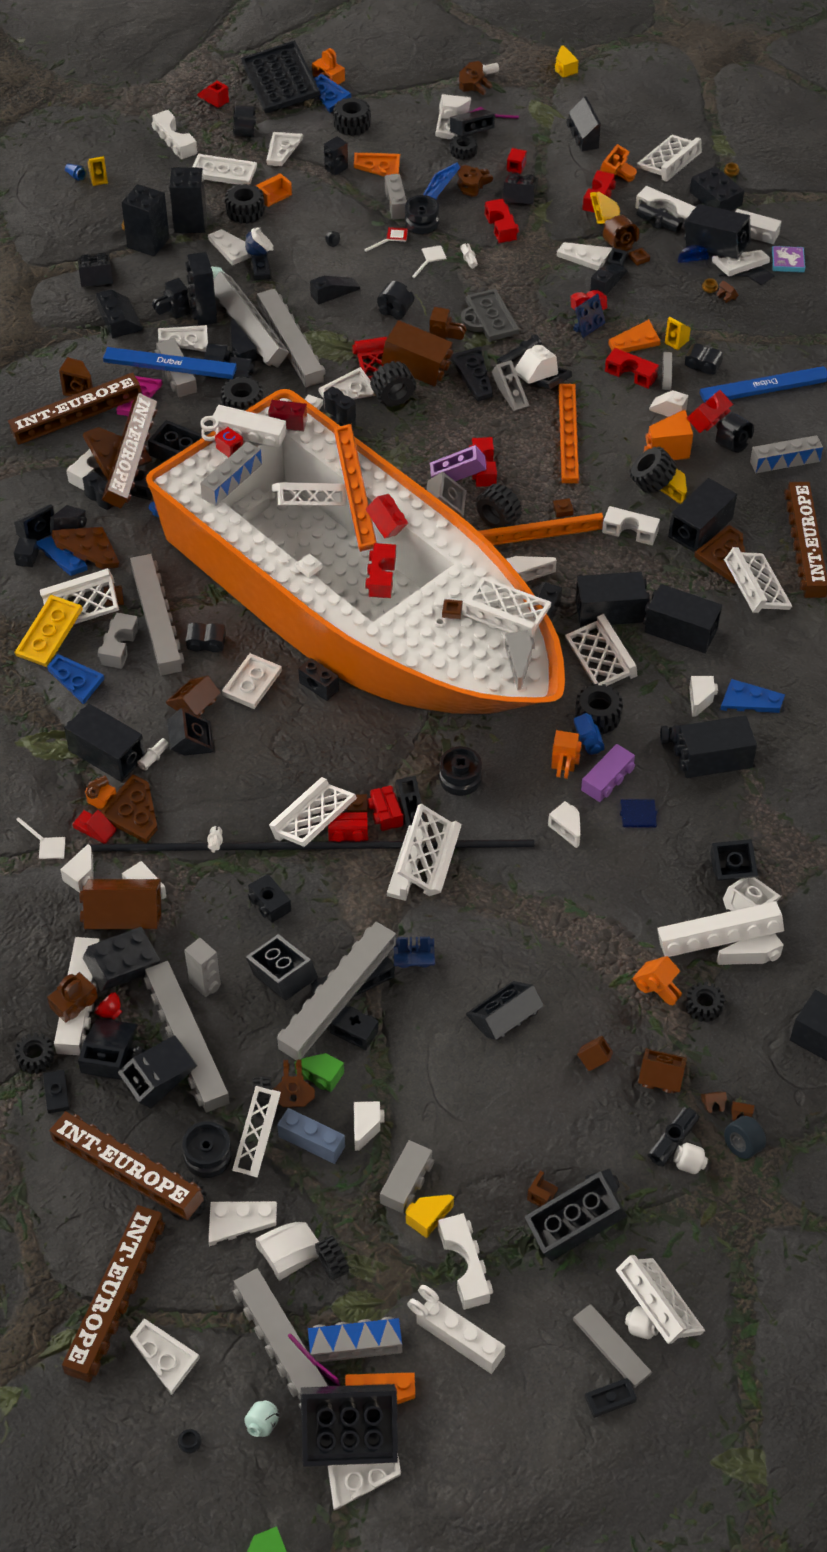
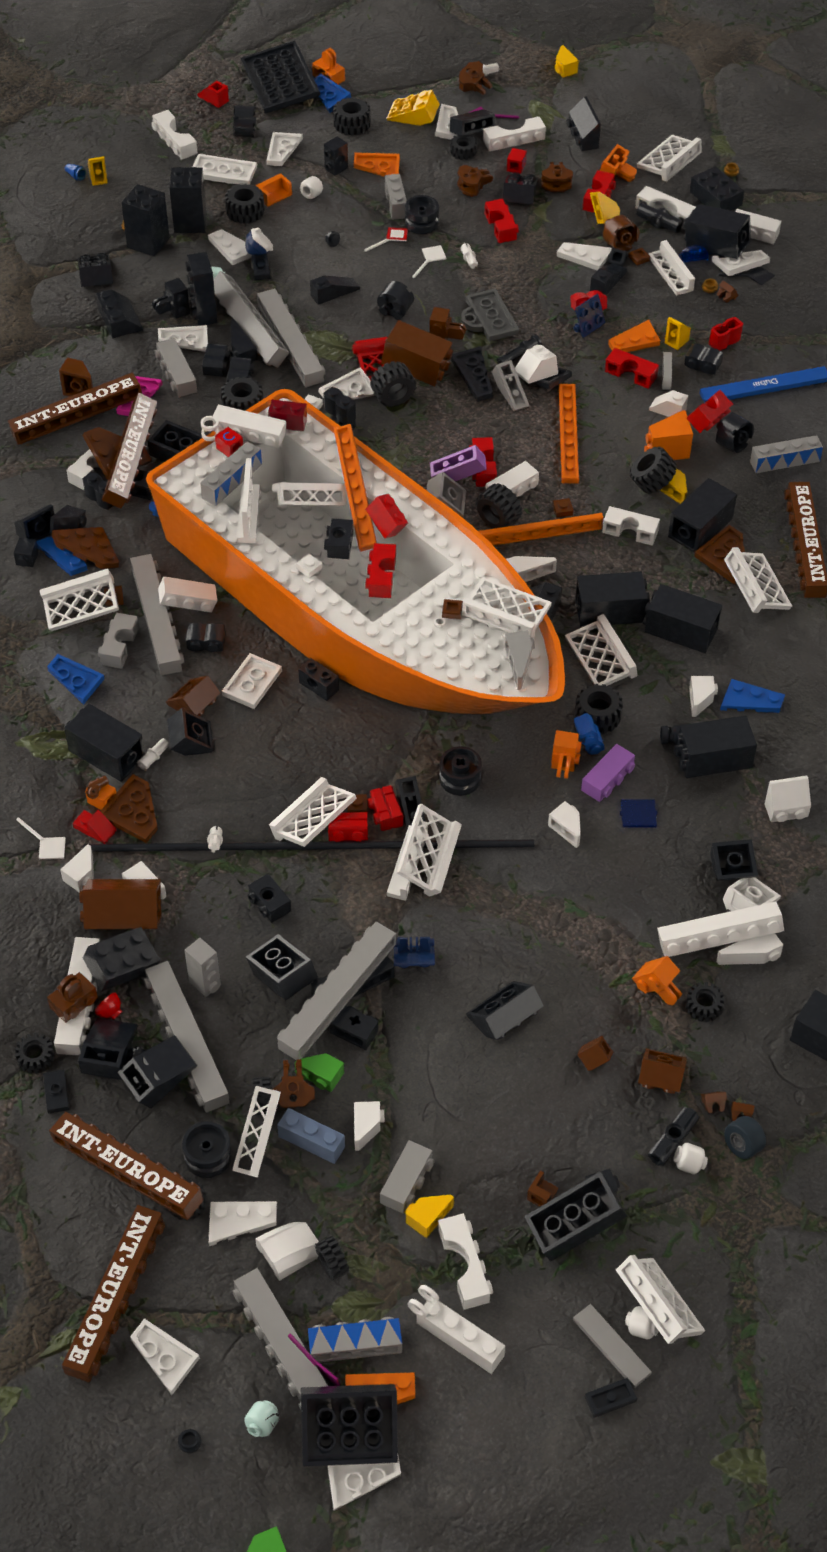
(48, 630): yellow plate -> none
(169, 363): blue tile -> none
(187, 594): none -> white brick
(248, 507): none -> white fence
(311, 187): none -> white head
(339, 539): none -> black brick
(415, 109): none -> yellow slope
(440, 180): blue wing -> none
(453, 105): white slope -> none
(499, 138): none -> white arch
(518, 479): none -> white brick
(556, 178): none -> reddish brown hinge
(676, 266): none -> white fence
(726, 333): none -> red brick
(788, 259): tile -> none
(788, 799): none -> white slope

